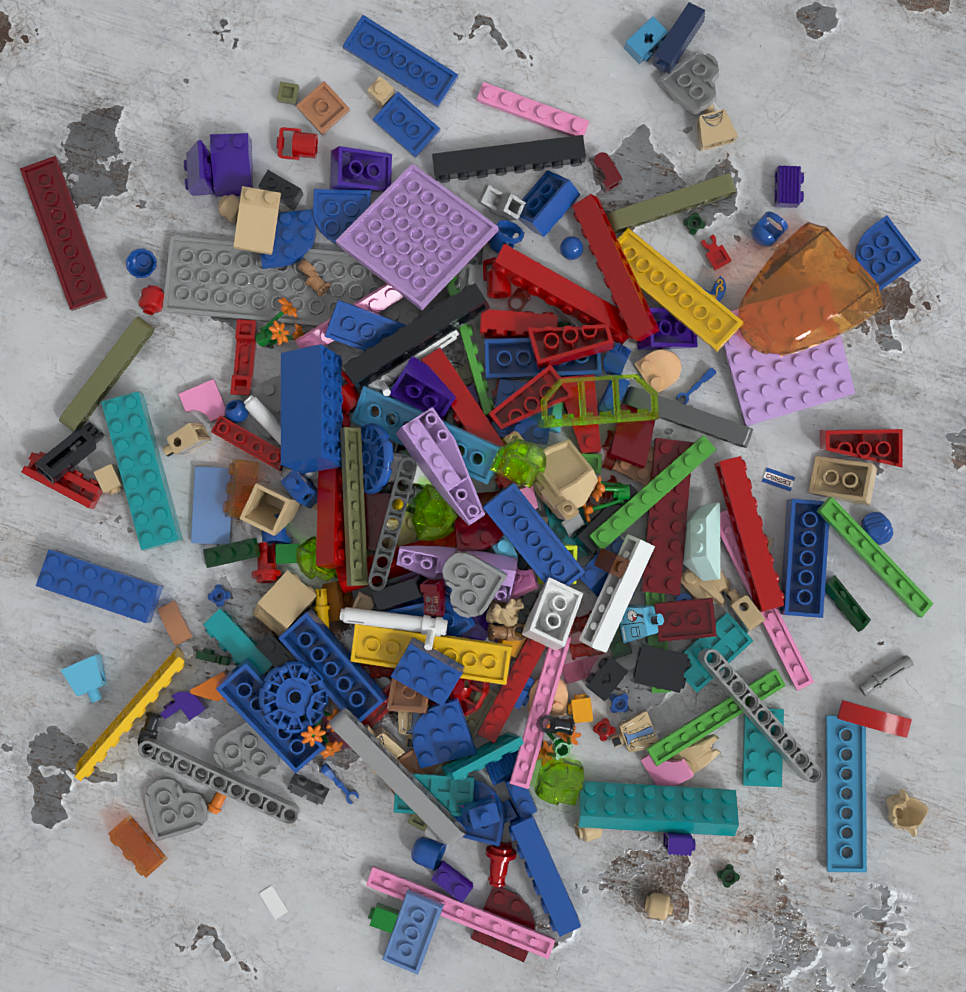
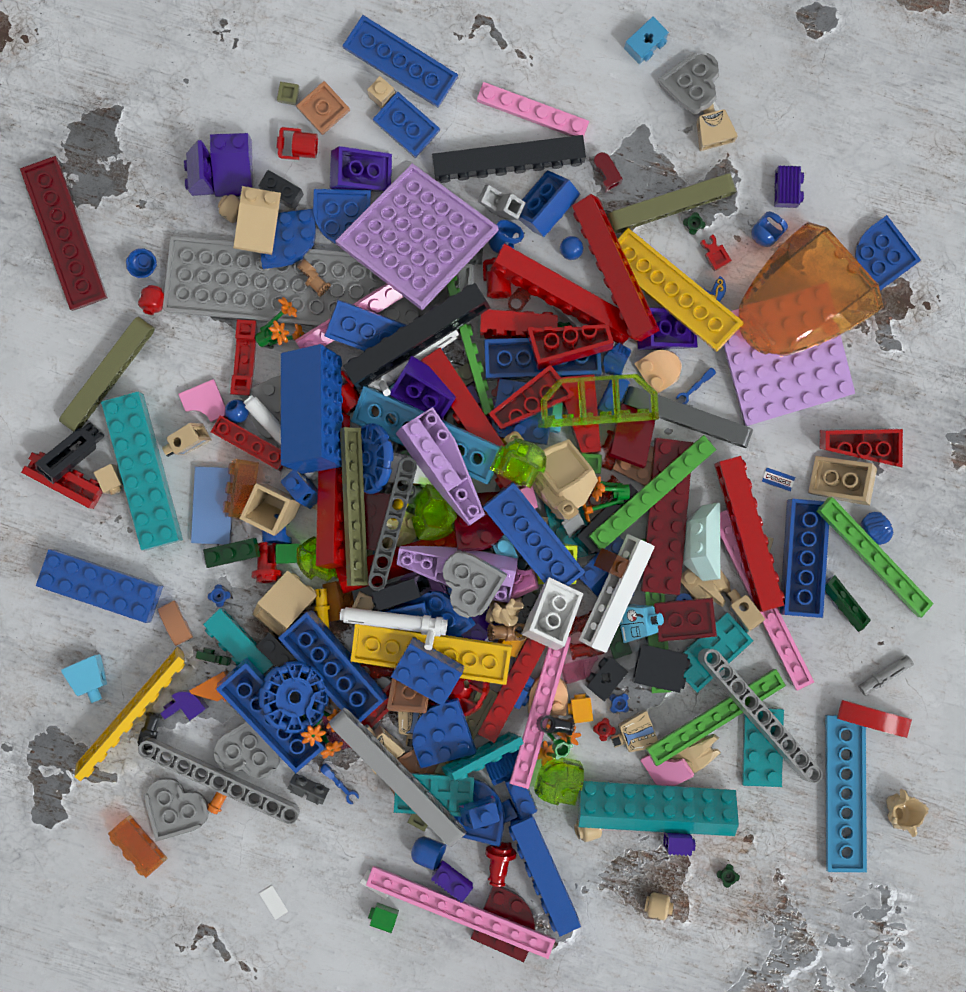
(413, 931): medium blue tile -> none
(434, 597): dark red leg -> none
(679, 38): dark blue brick -> none

